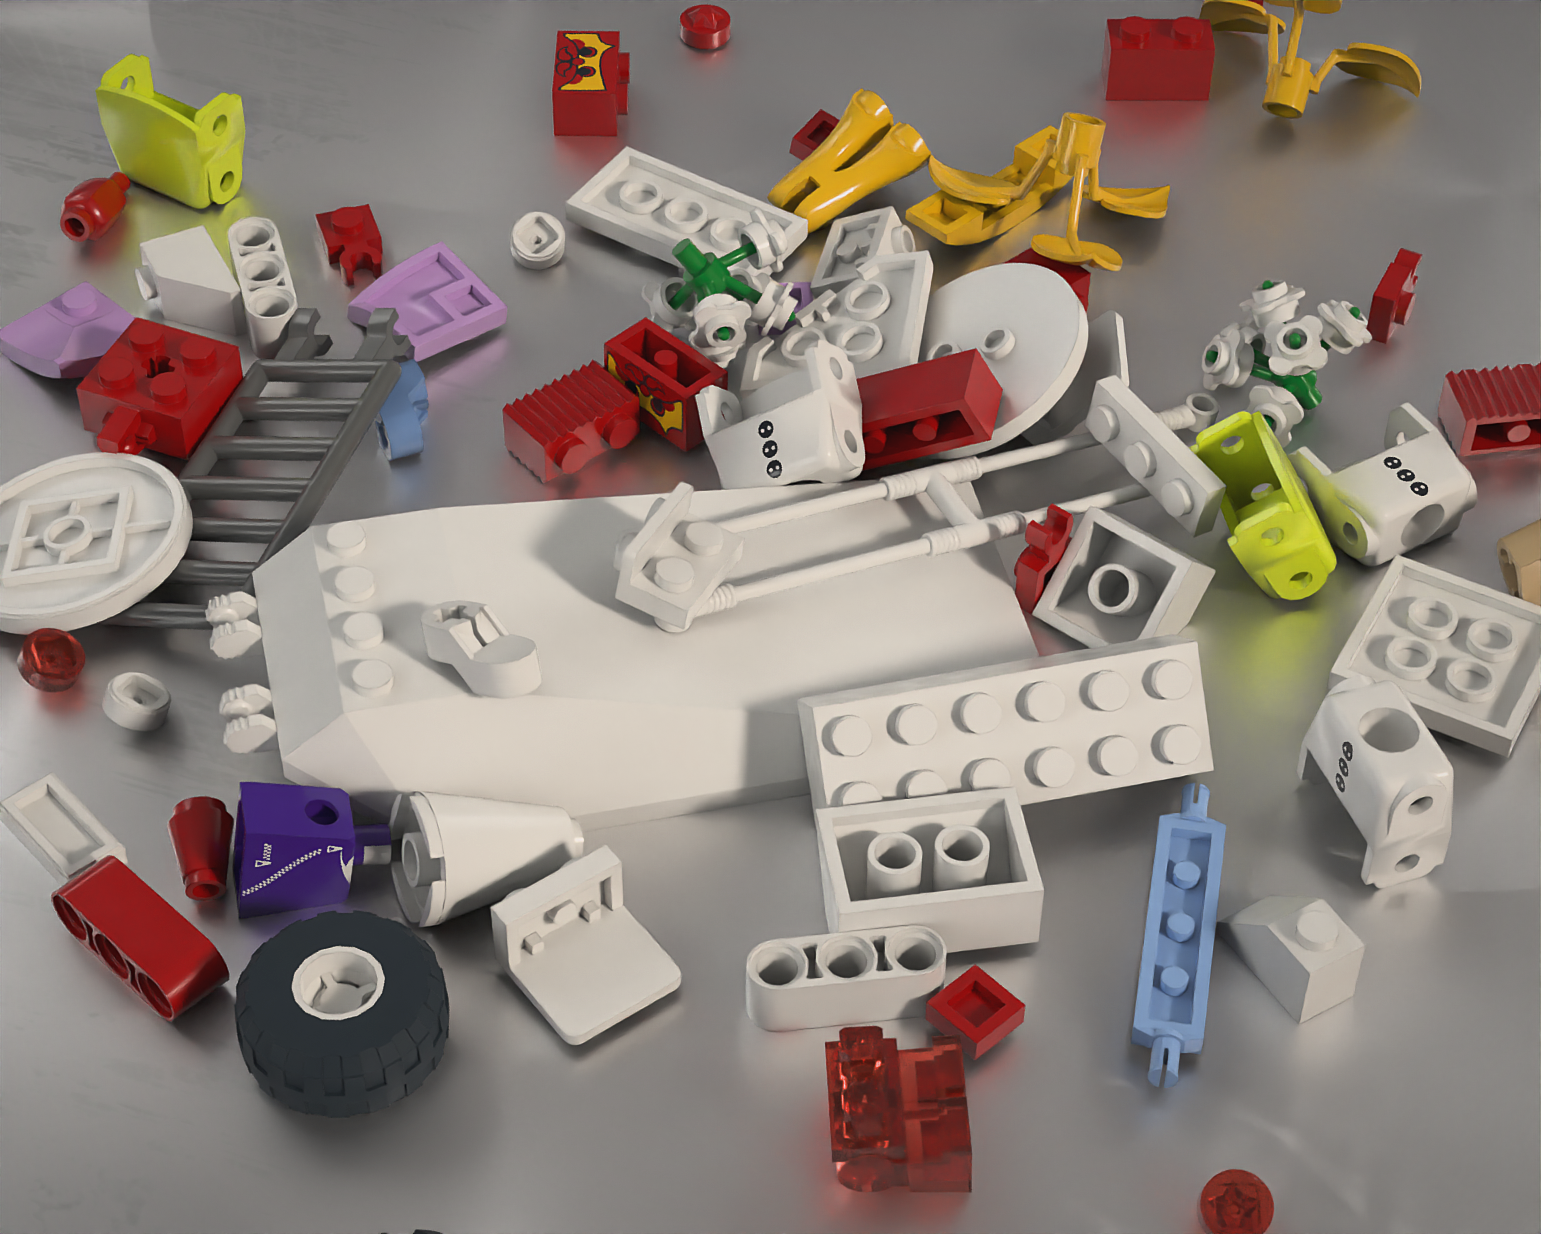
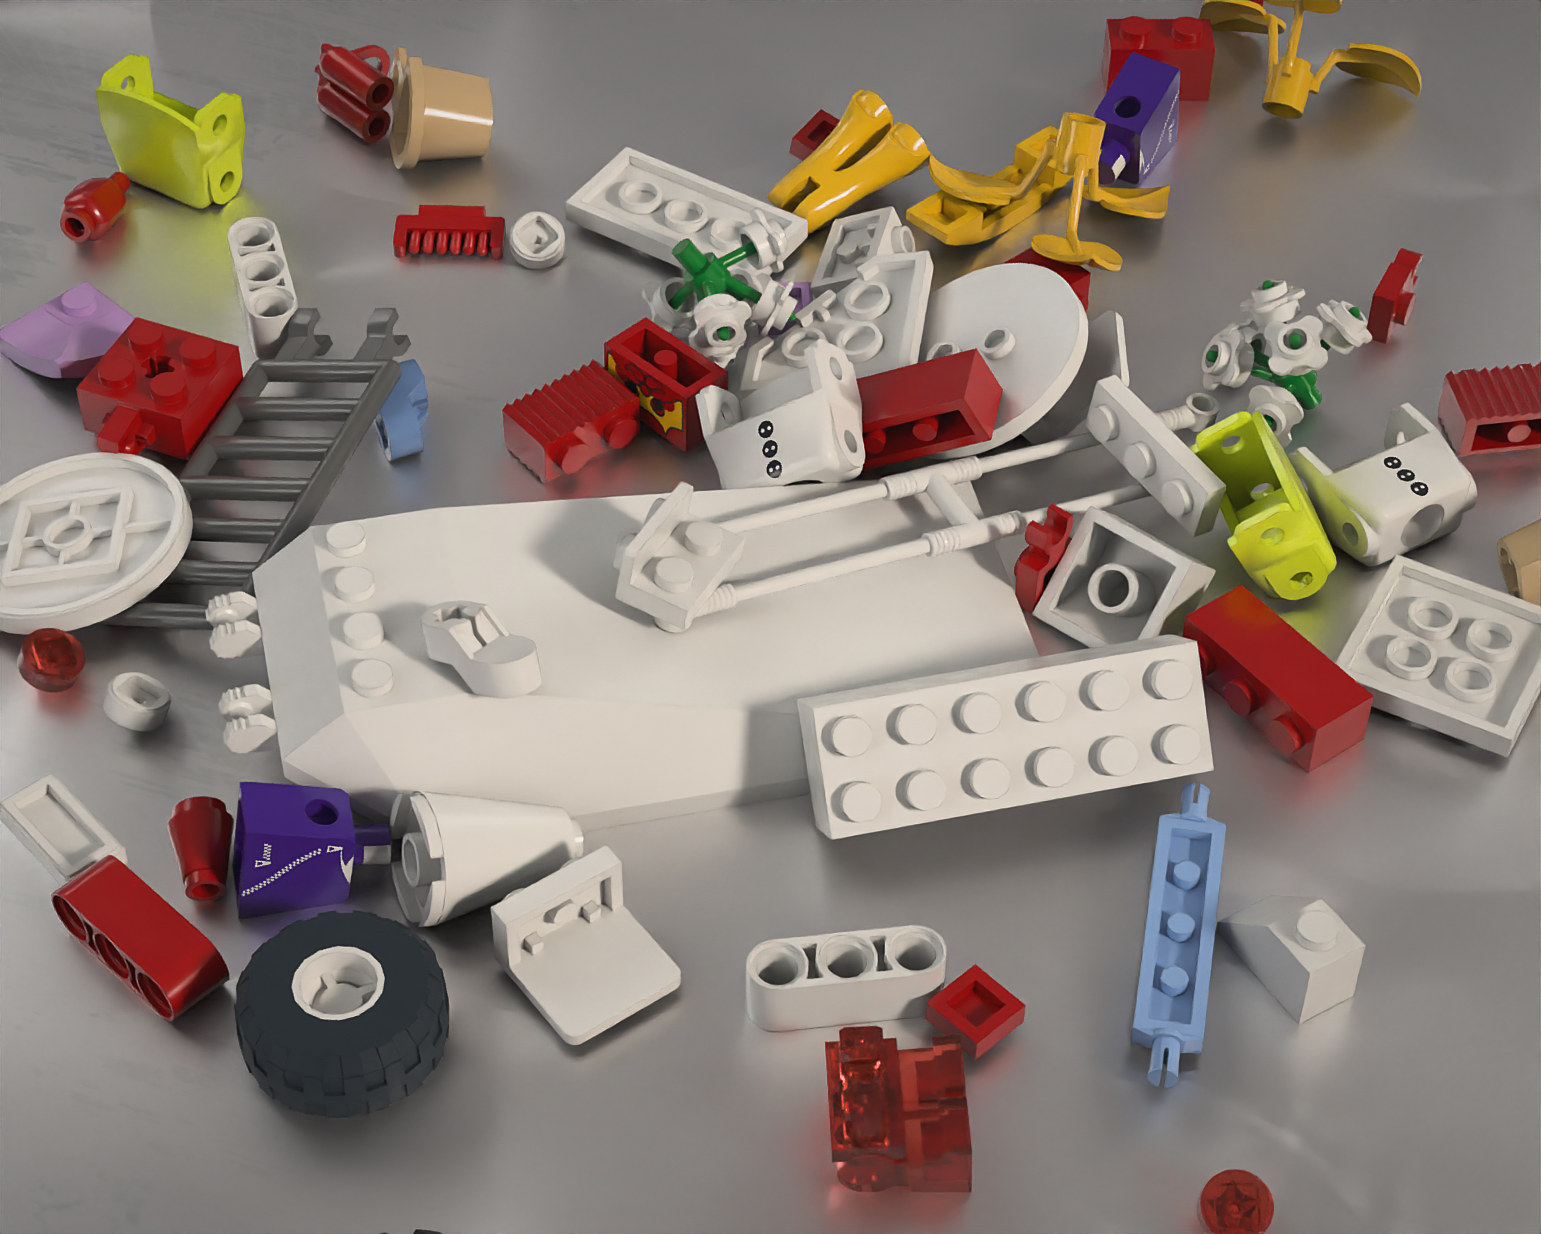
(191, 282): white slope -> none
(352, 240): red plate -> none
(355, 90): none -> red piece
(435, 300): lavender plate -> none
(437, 113): none -> tan container
(452, 224): none -> red piece
(589, 83): red brick -> none
(705, 26): red tile -> none
(934, 864): white slope -> none
(1139, 119): none -> dark purple torso
(1278, 679): none -> red brick
(1384, 774): white piece -> none

